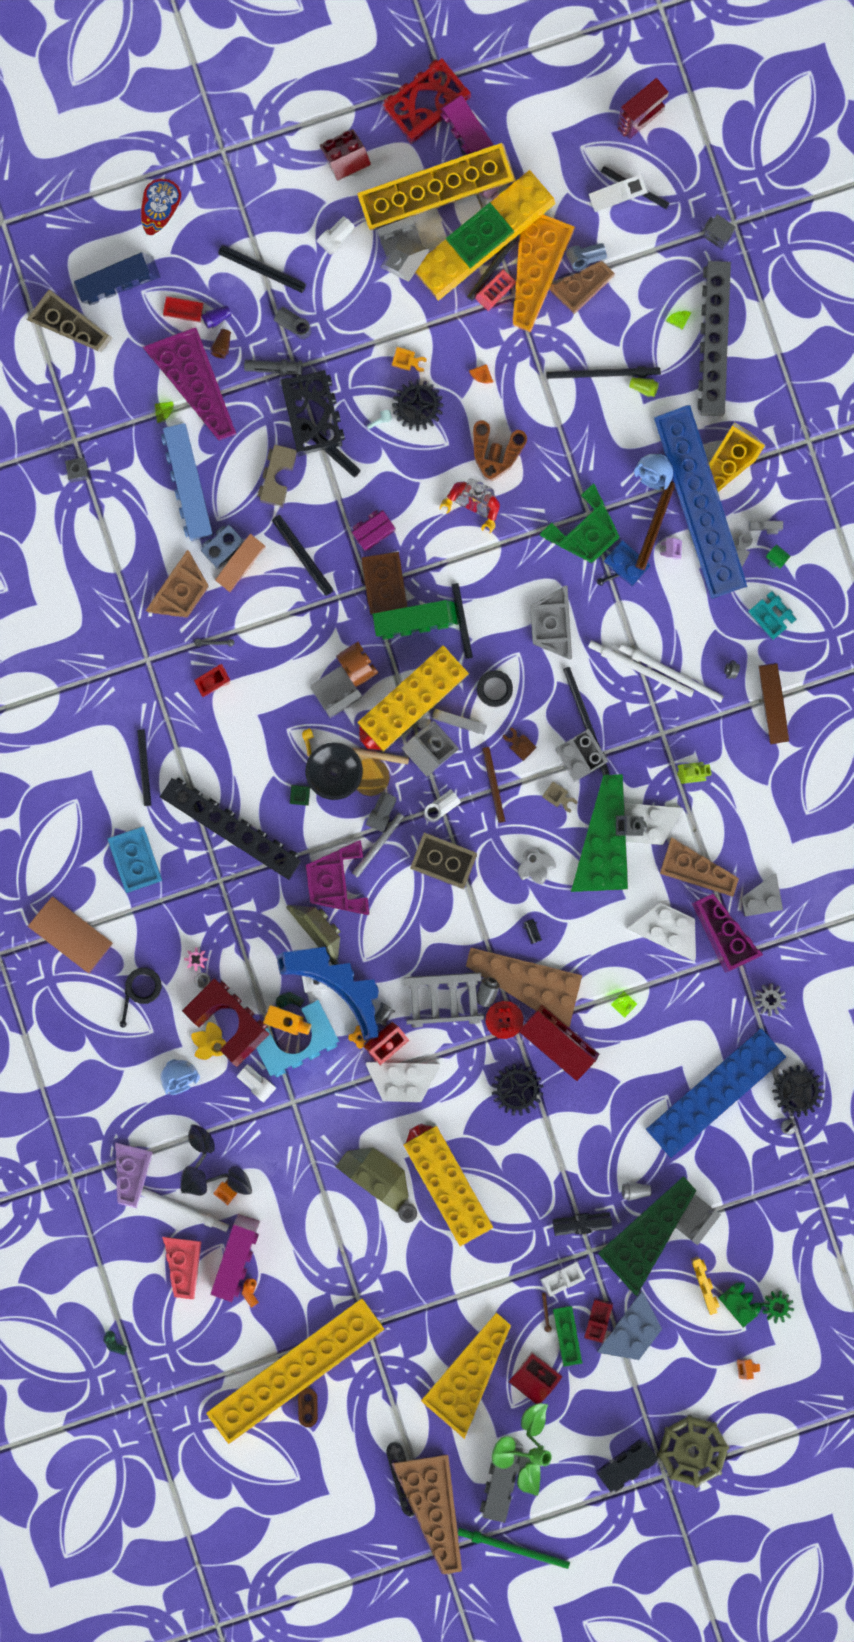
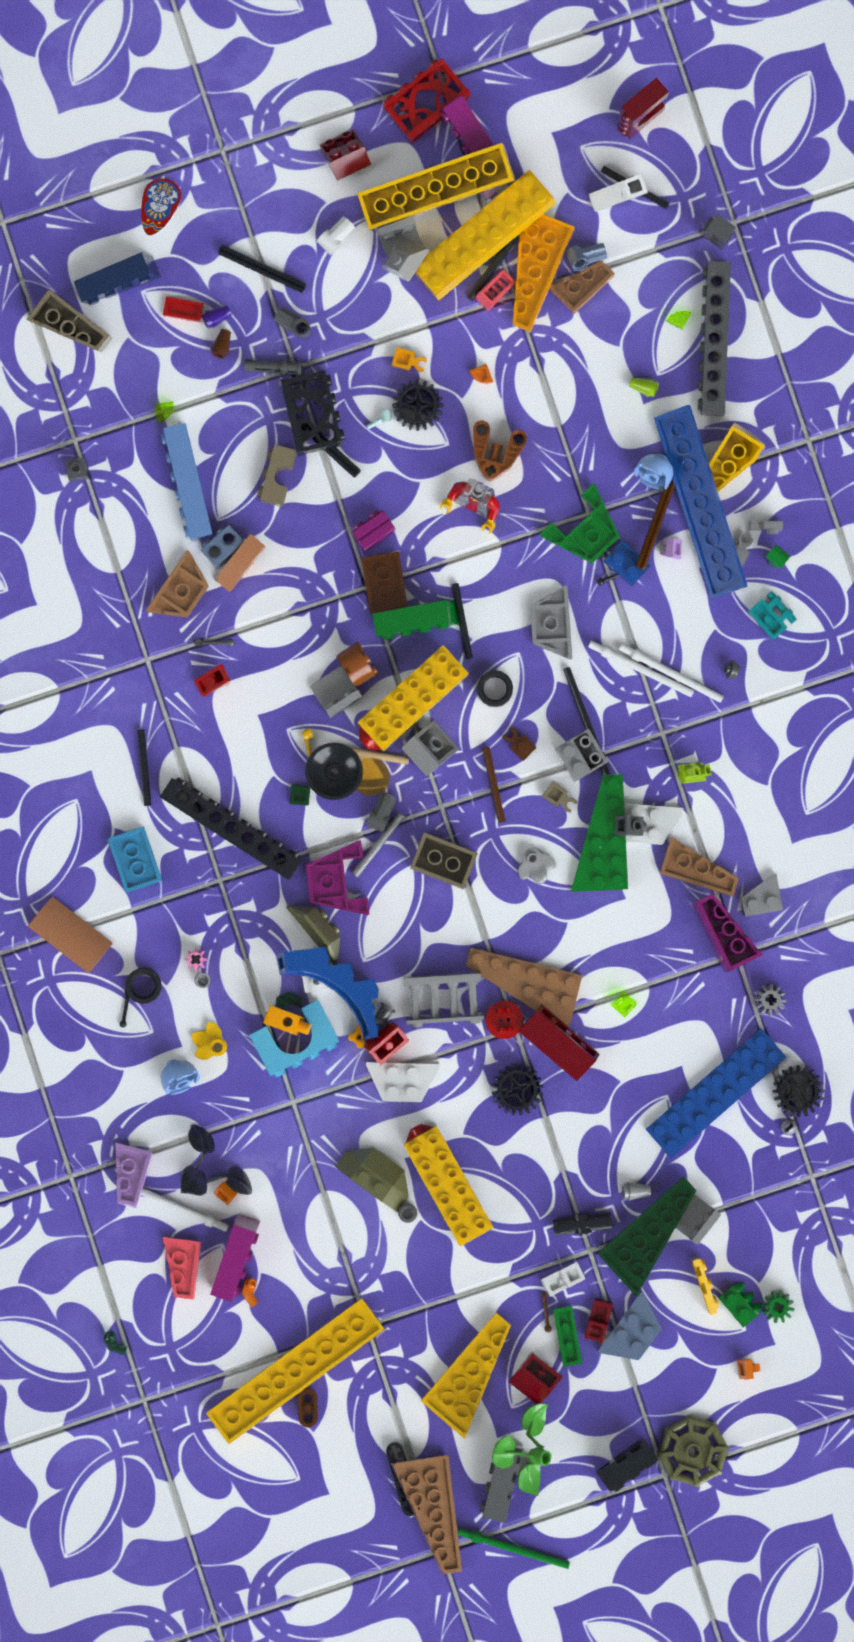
(189, 370): magenta wing -> none
(249, 1032): dark red arch -> none
(259, 1085): white piece -> none
(302, 555): black axle -> none
(442, 805): white piece -> none
(458, 721): light grey beam -> none
(479, 235): green plate -> none
(487, 991): dark grey brick -> none
(532, 931): black pin -> none
(640, 371): black bar -> none
(668, 929): white wing -> none
(773, 703): reddish brown slope -> none

